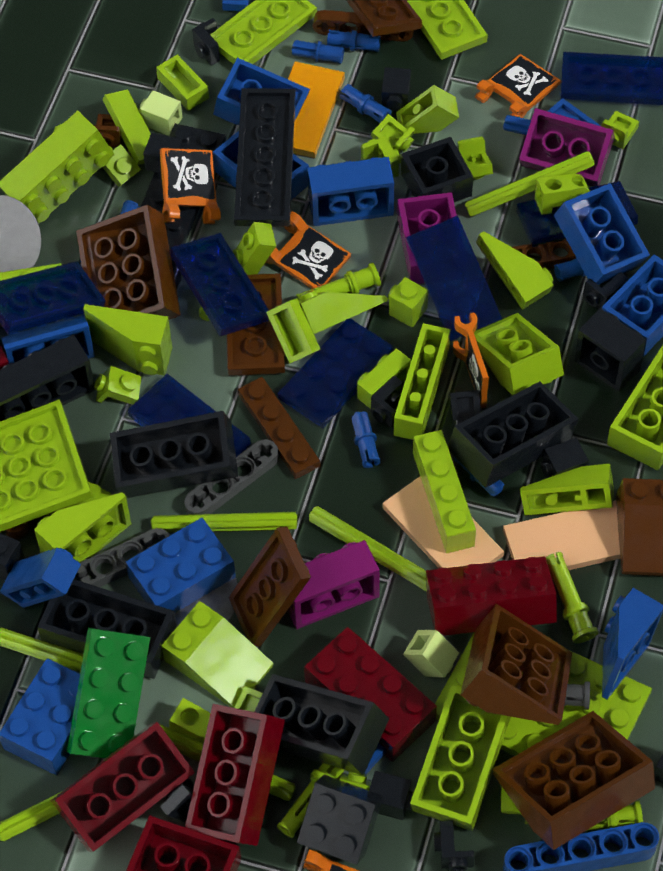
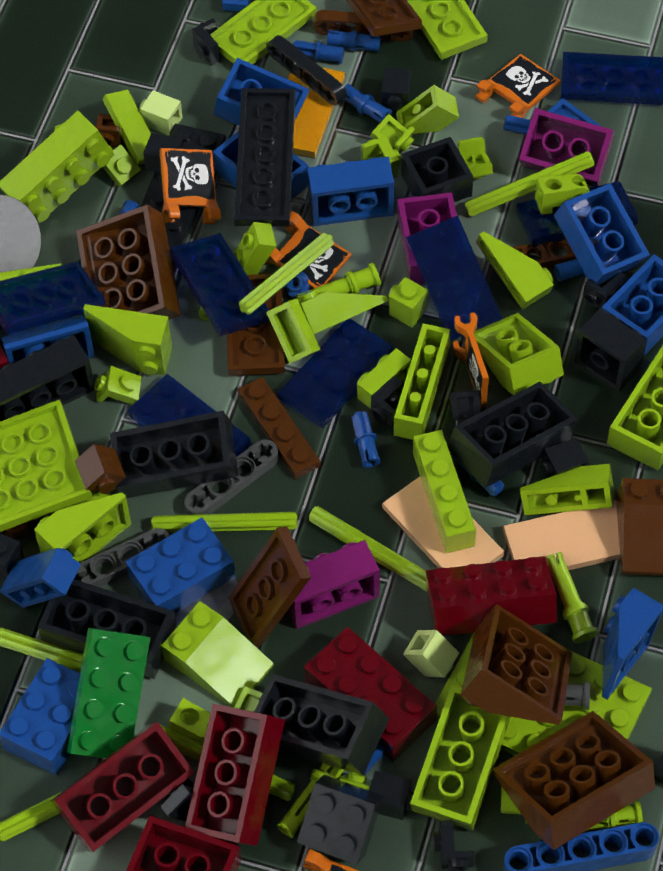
(100, 469): none -> reddish brown brick
(182, 82): lime piece -> none
(286, 273): none -> lime axle
(302, 286): none -> blue plate
(306, 70): none -> black beam
(623, 127): lime bracket -> none

